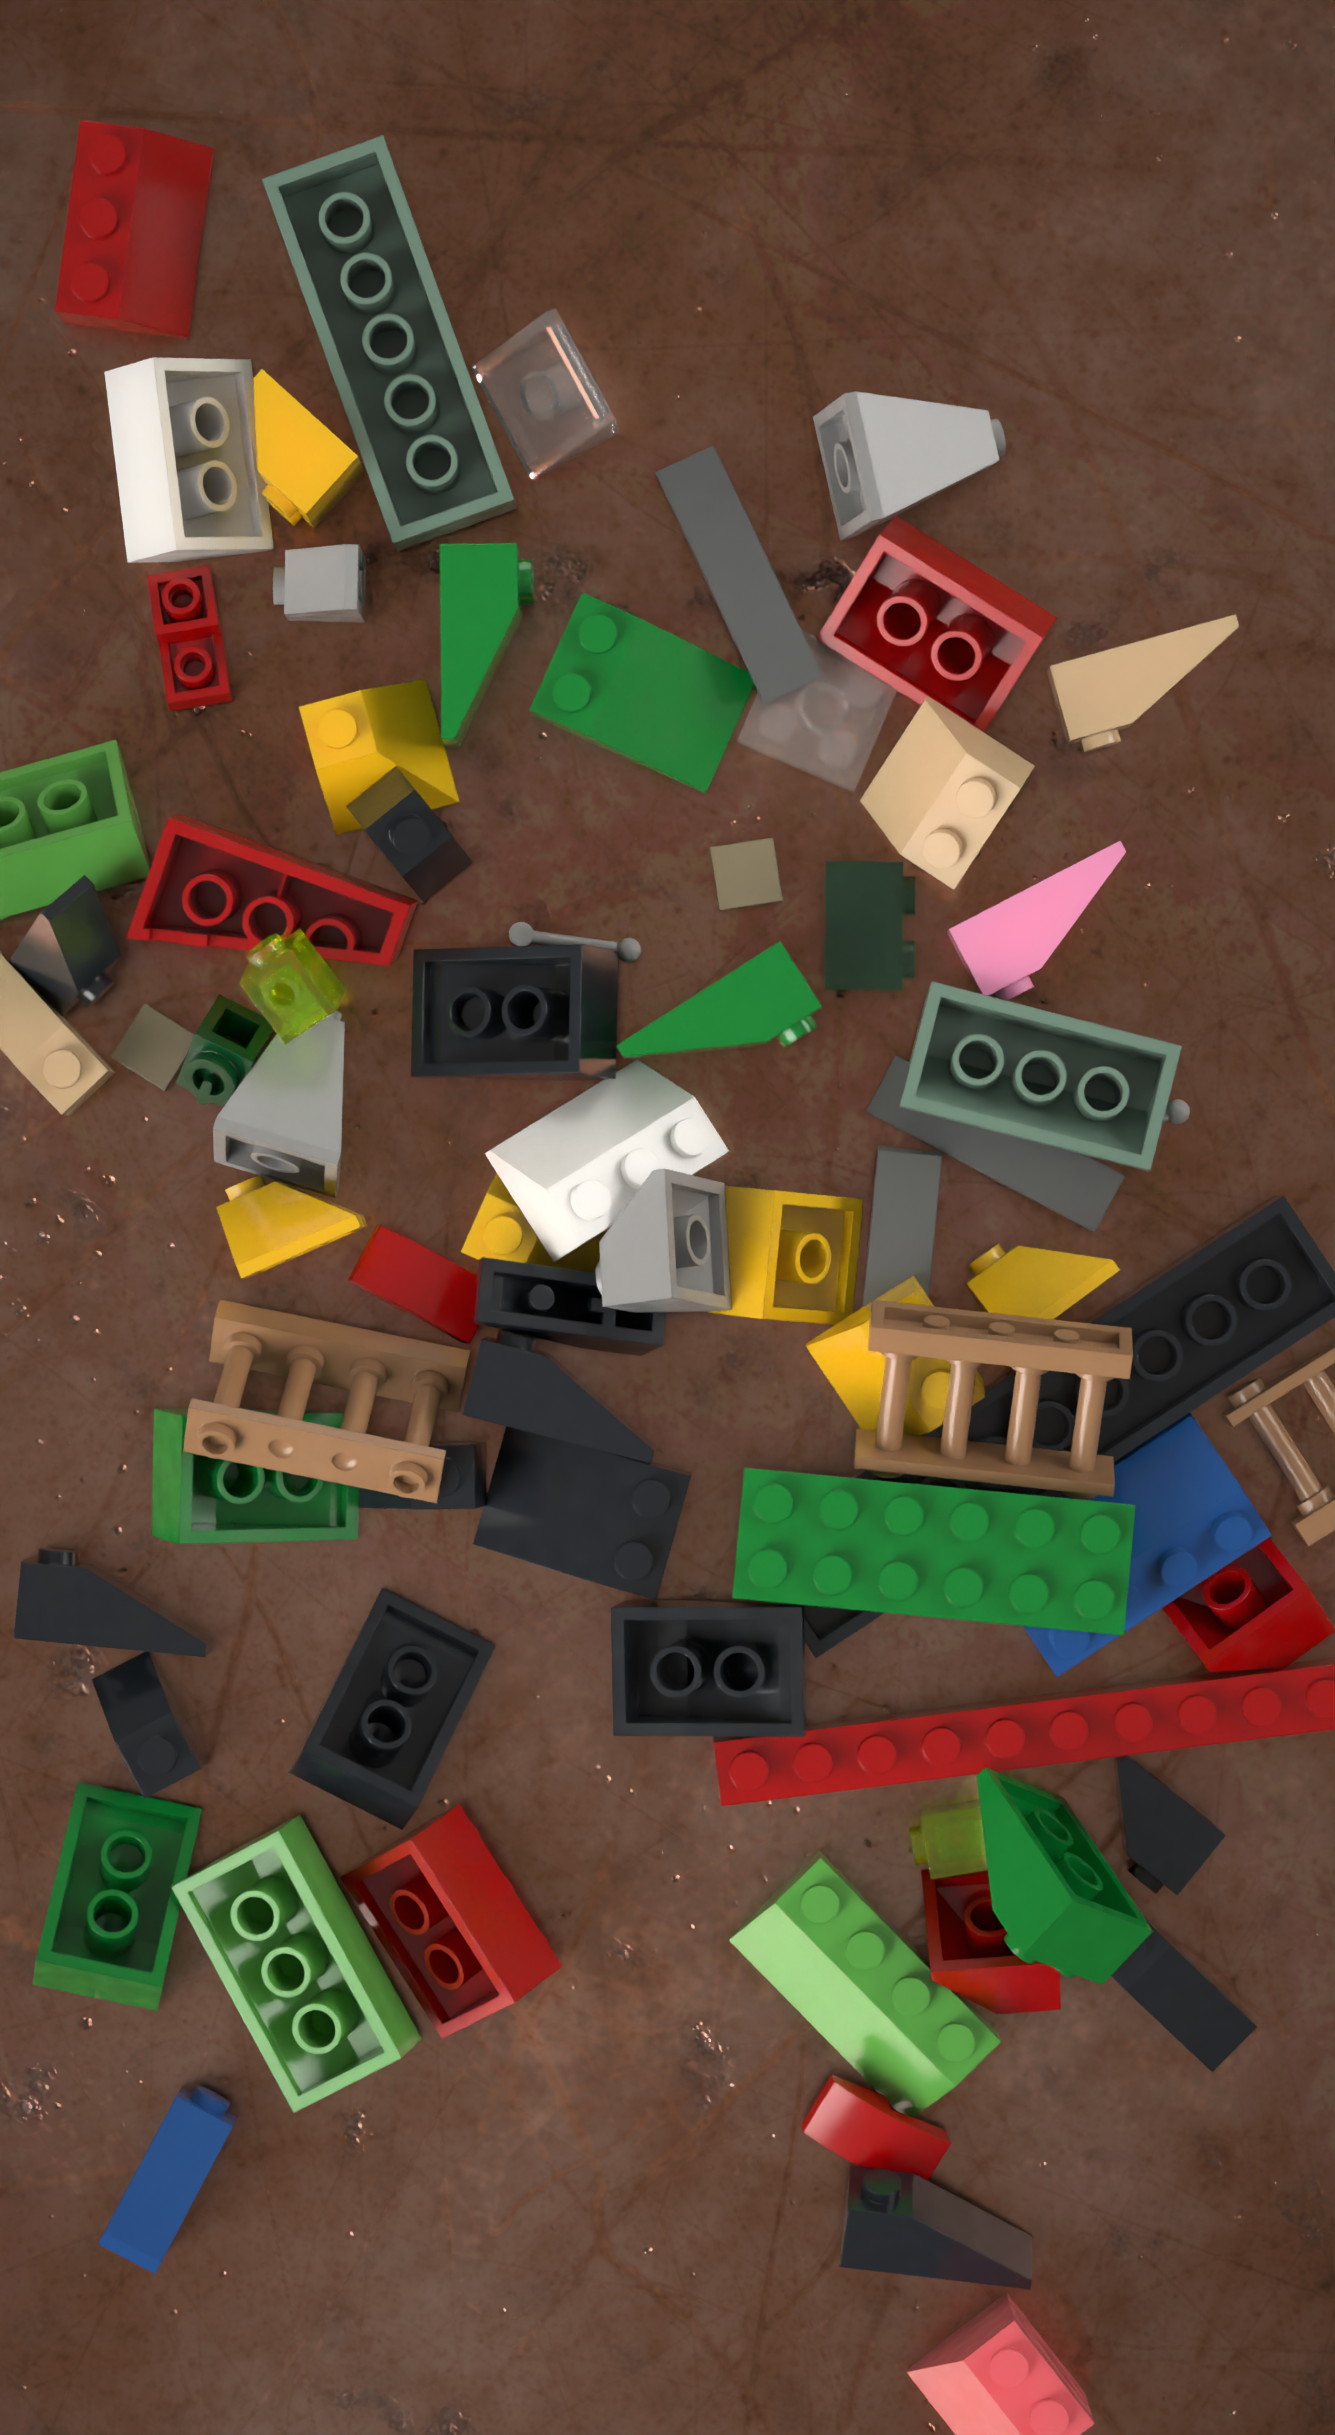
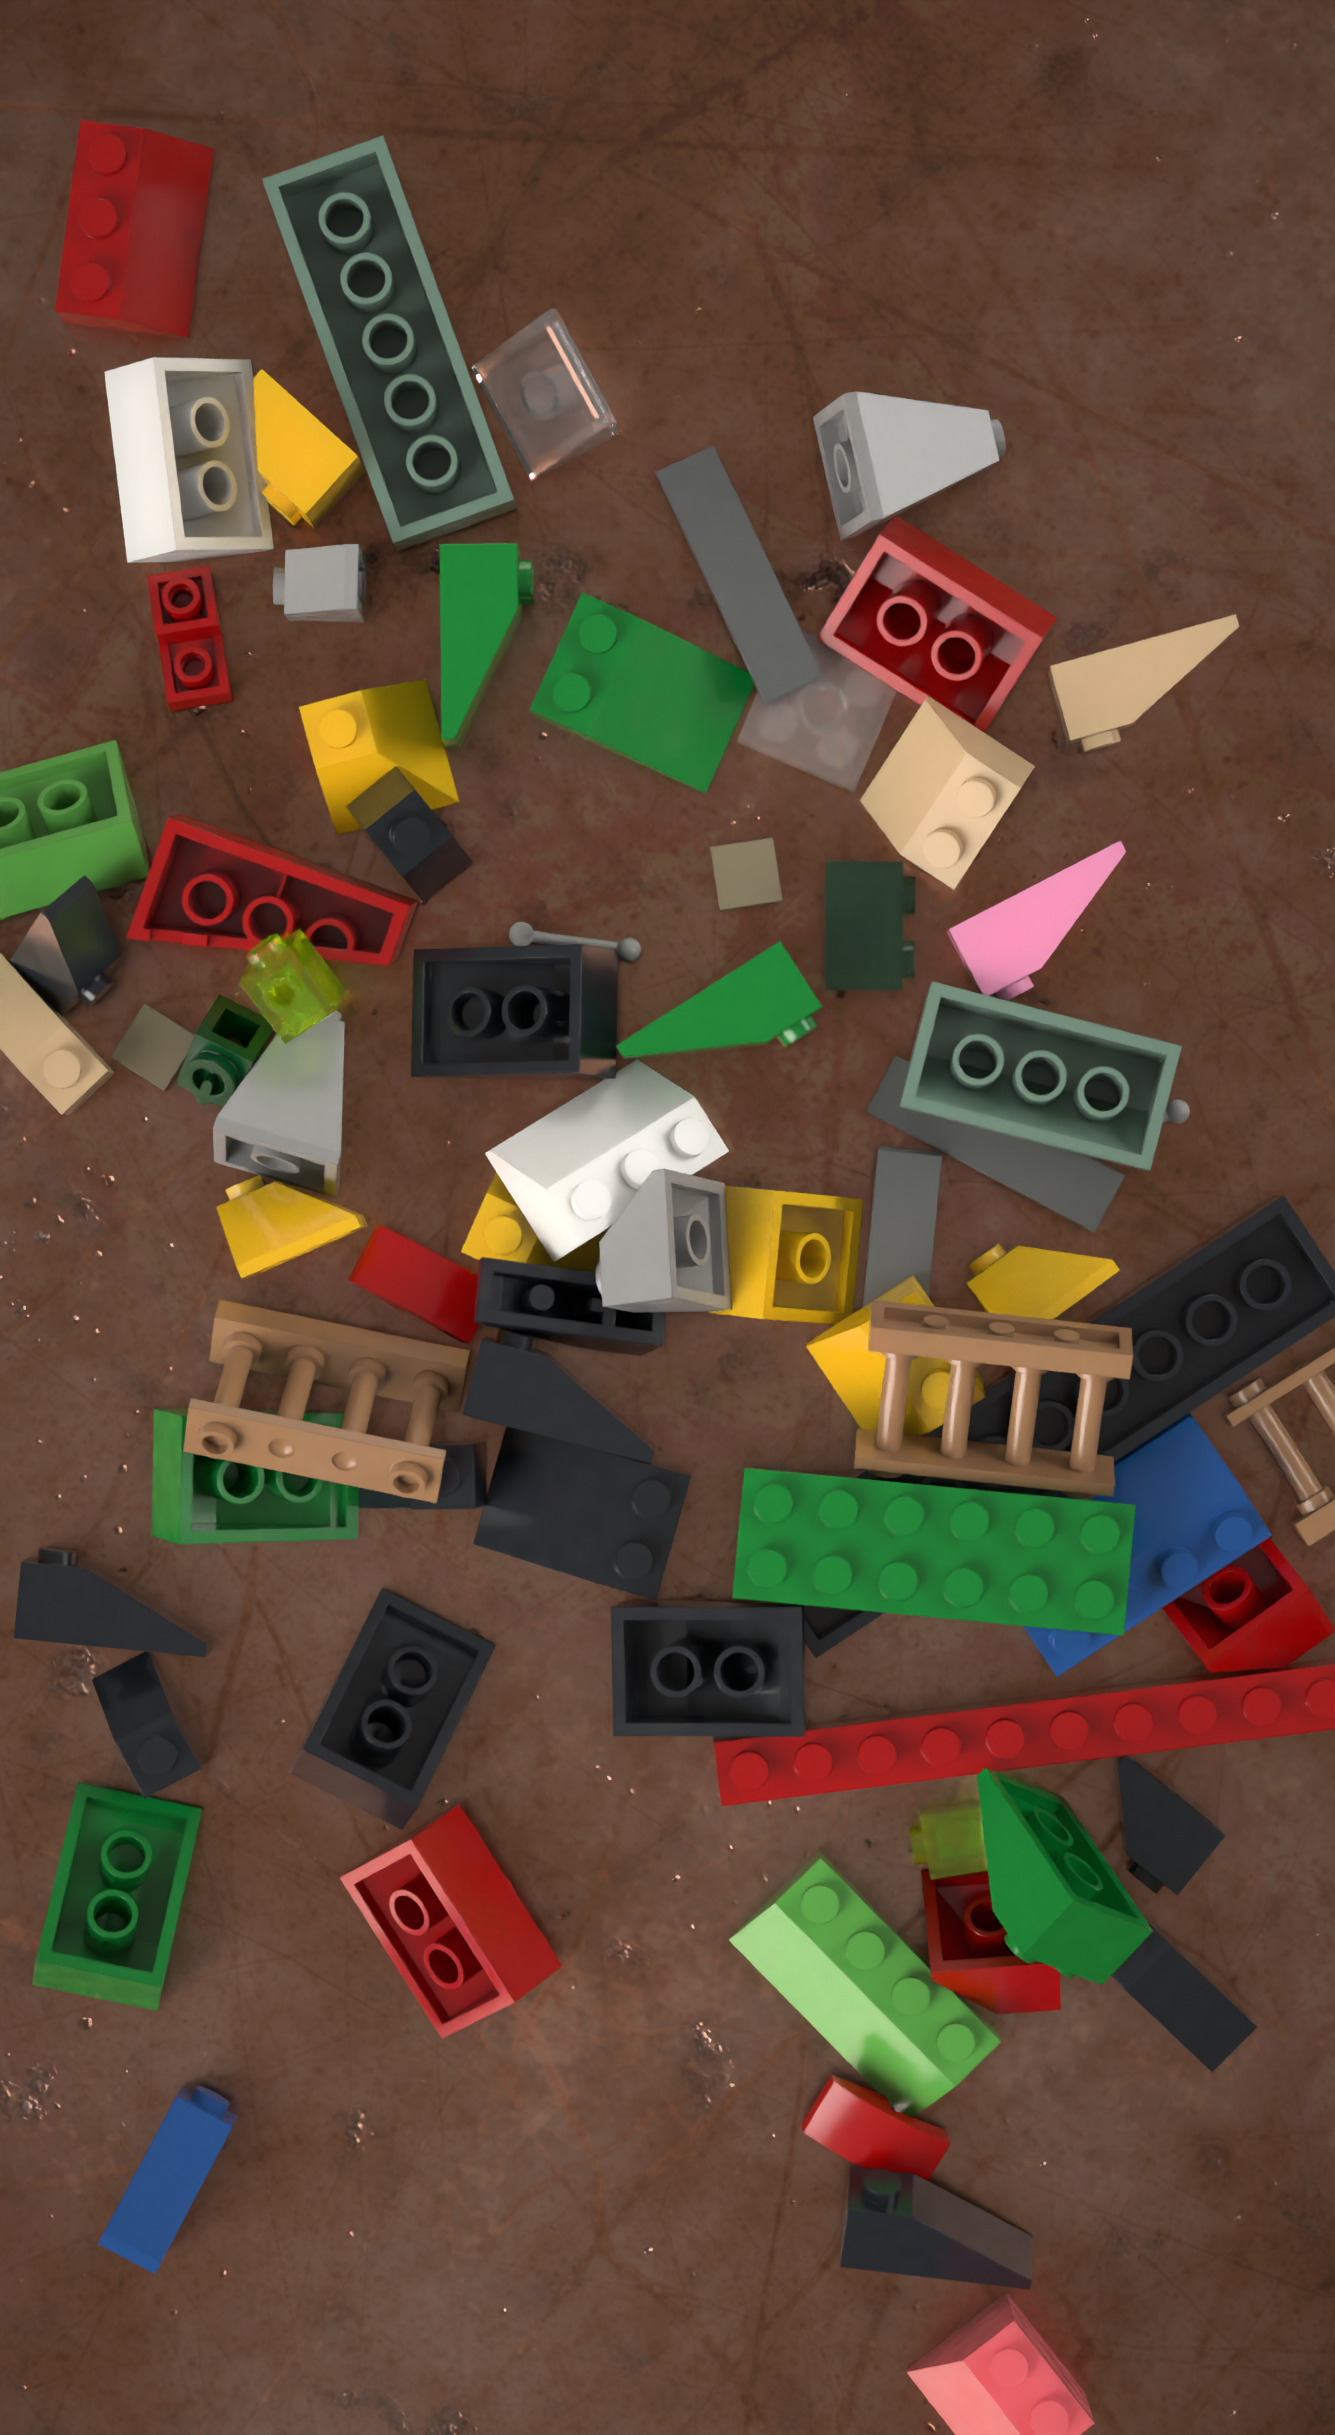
(297, 1964): bright green slope -> none

